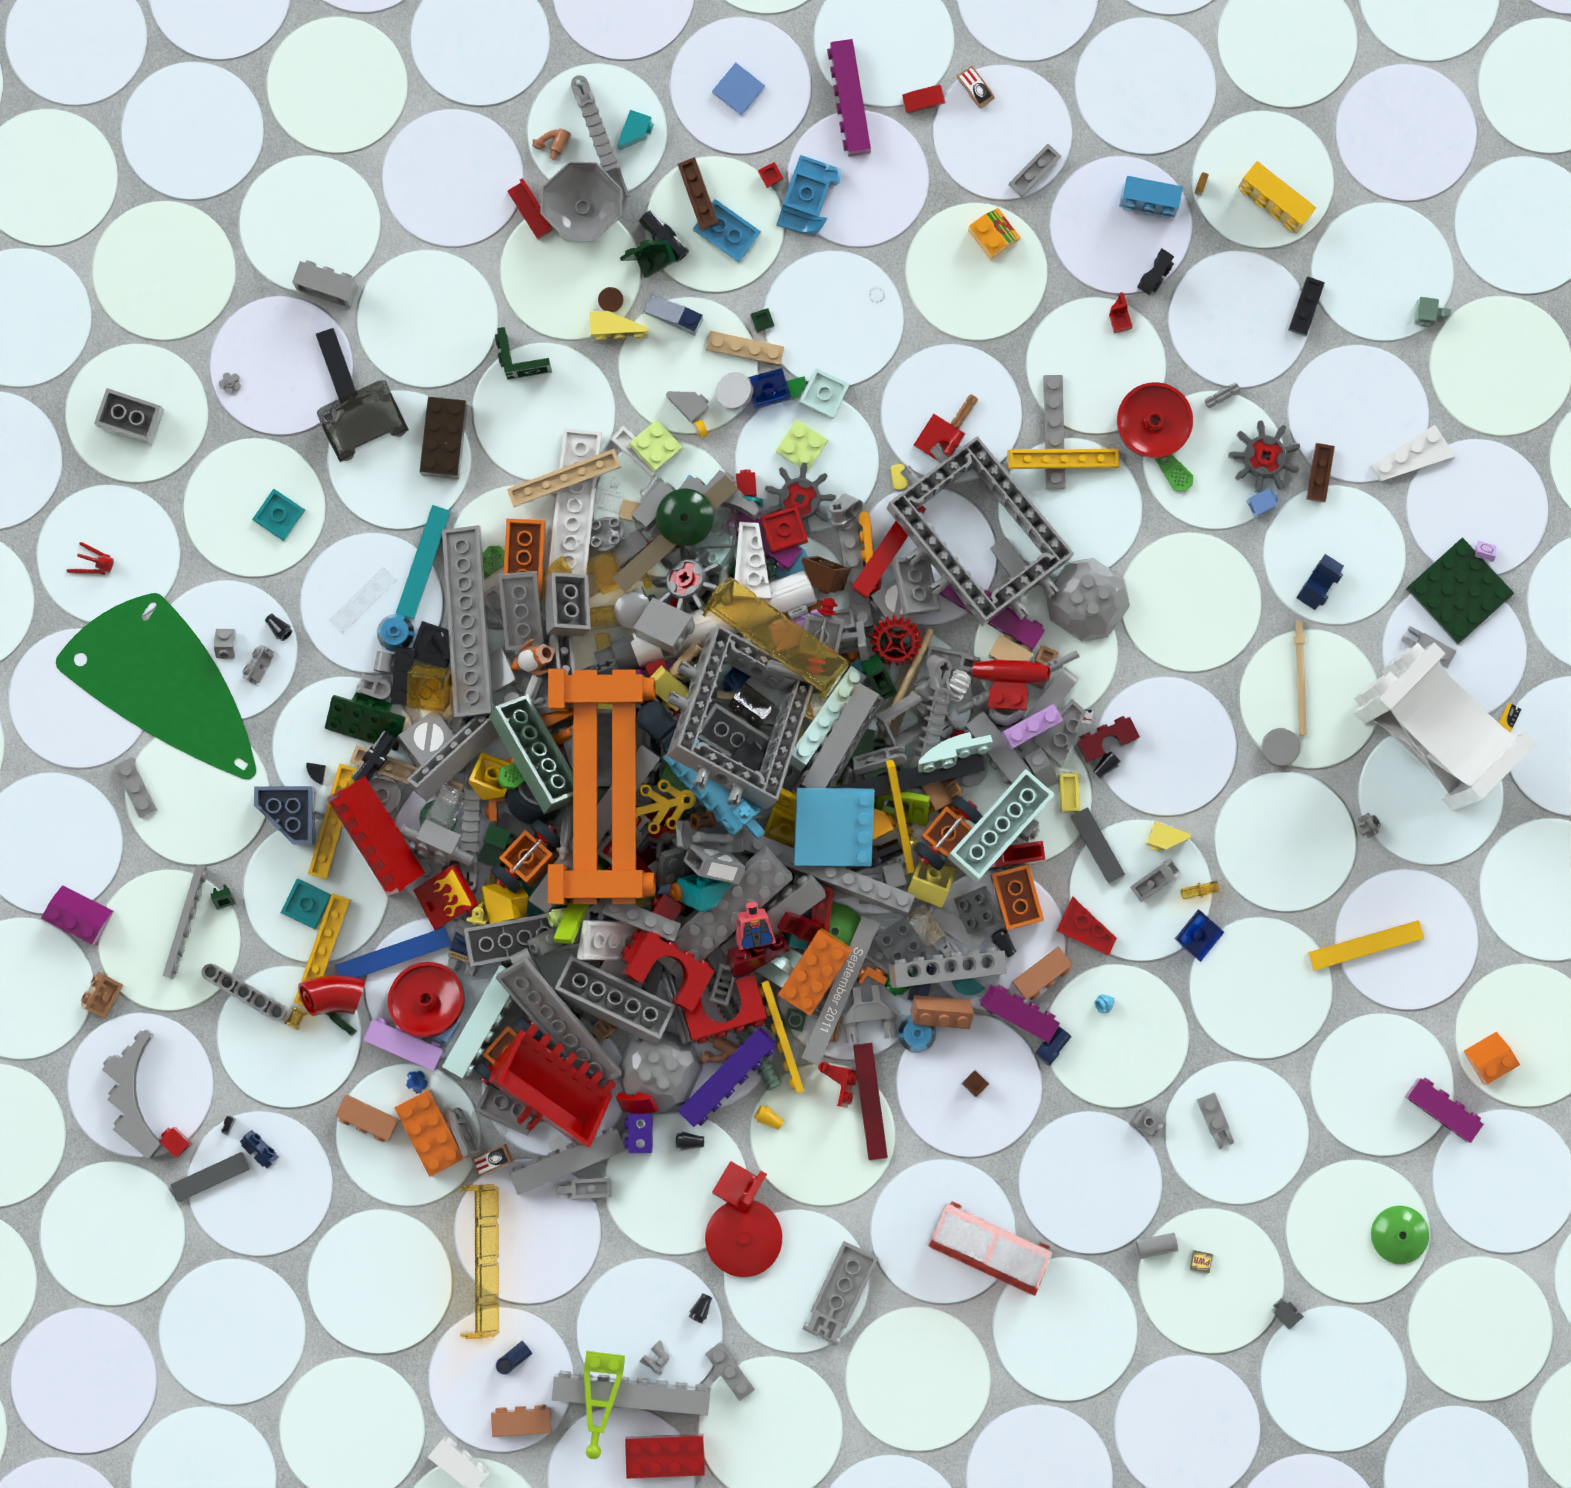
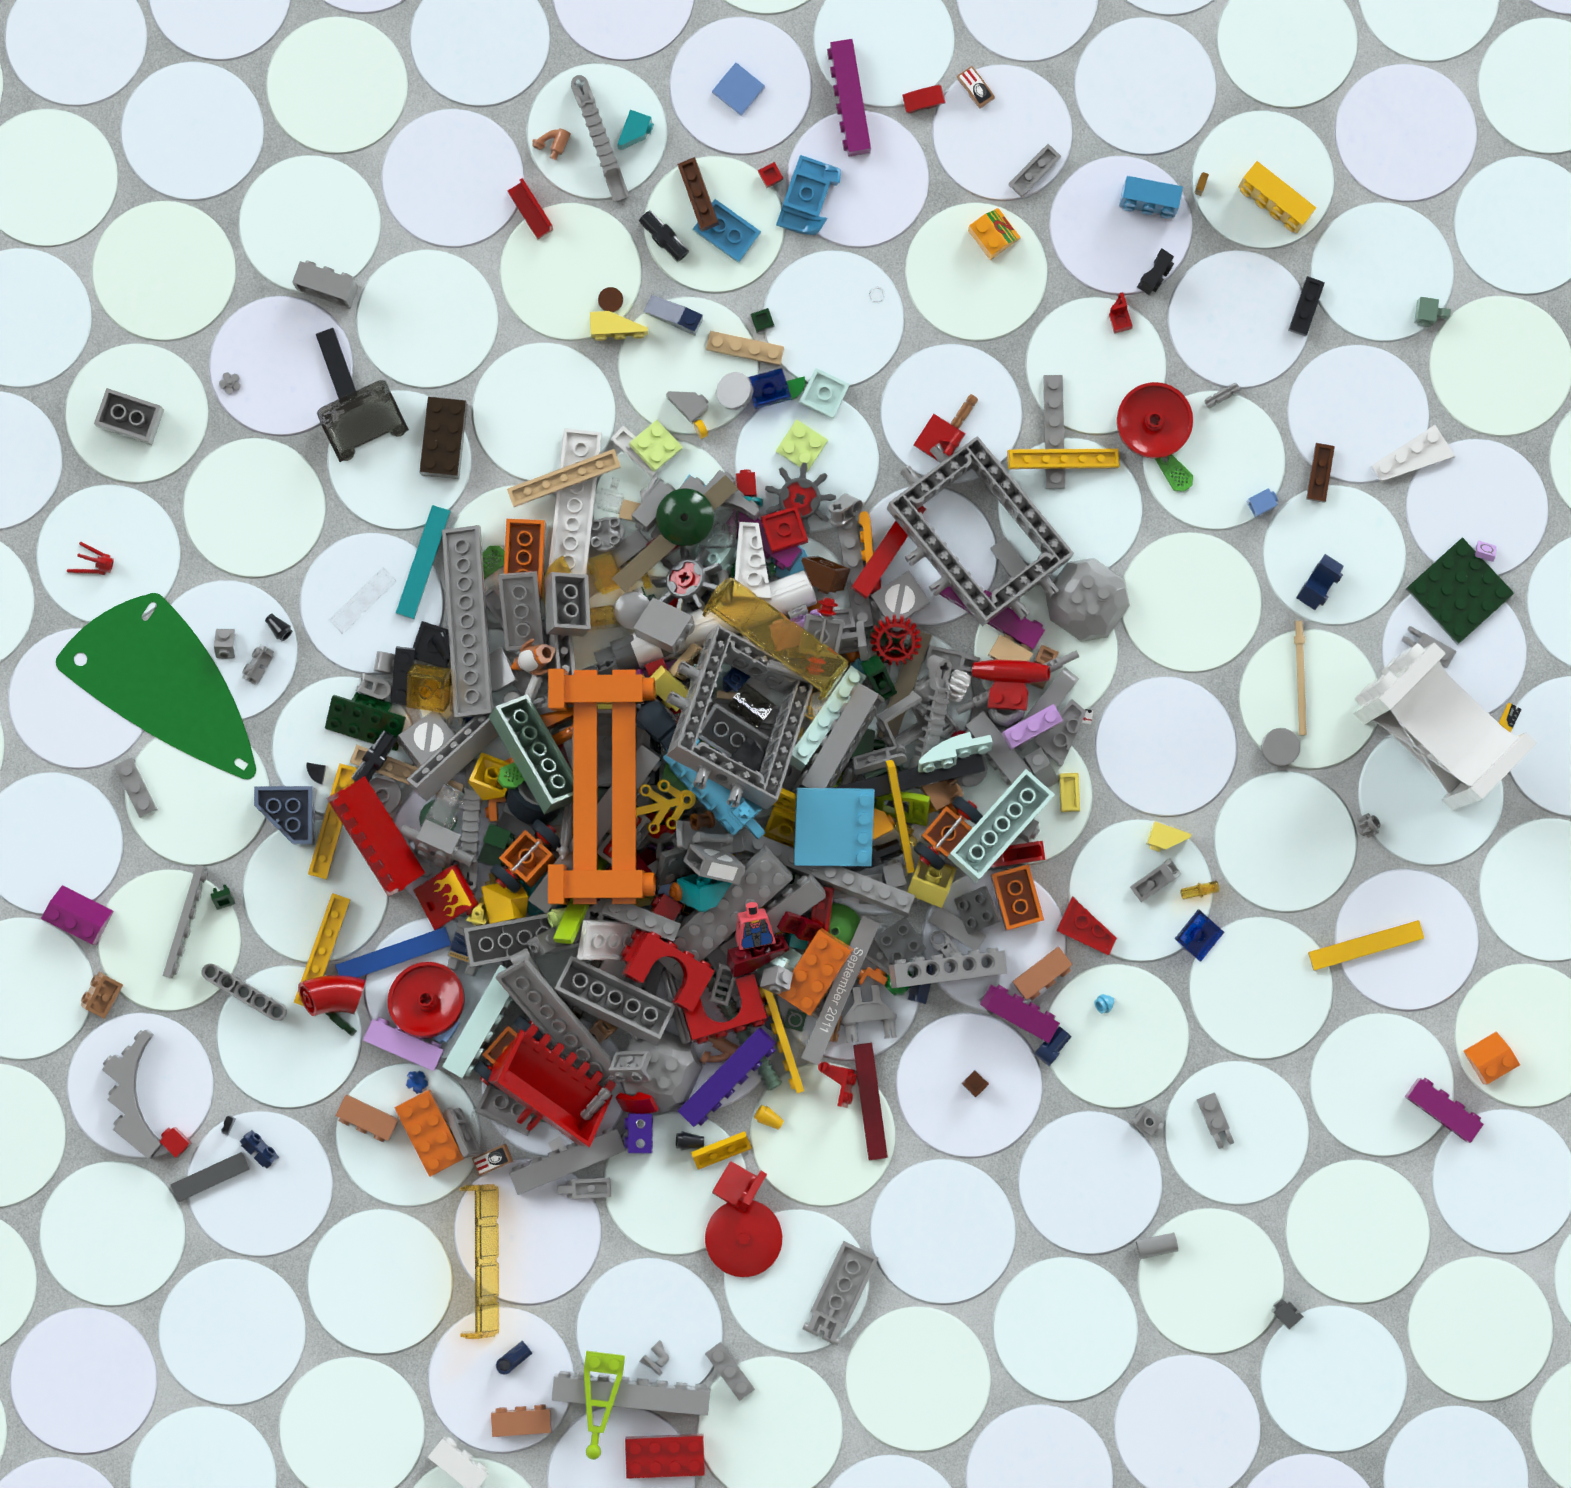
(278, 514): teal tile -> none
(295, 1017): clear yellow bush -> none
(306, 903): teal tile -> none
(395, 631): dark azure cone -> none
(520, 369): dark green bracket -> none
(581, 201): light grey rock -> none
(595, 1104): none -> light grey axle
(602, 641): light yellow piece -> none
(630, 1066): none -> light grey bracket
(651, 256): dark green bracket -> none
(700, 1309): black cone -> none
(721, 1150): none -> yellow plate
(776, 979): none -> light grey brick
(898, 480): light yellow piece -> none
(912, 669): tan bar -> none
(914, 585): light grey tile -> none
(916, 1037): dark azure cone -> none
(925, 926): clear tile -> none
(941, 1012): nougat brick -> none
(967, 986): teal tile -> none
(990, 1248): windscreen -> none
(1003, 942): black cone -> none
(1097, 845): dark grey tile -> none
(1106, 764): black cone -> none
(1122, 730): dark red arch -> none
(1201, 1261): tile -> none
(1261, 446): dark grey gear -> none
(1386, 1233): bright green dish -> none

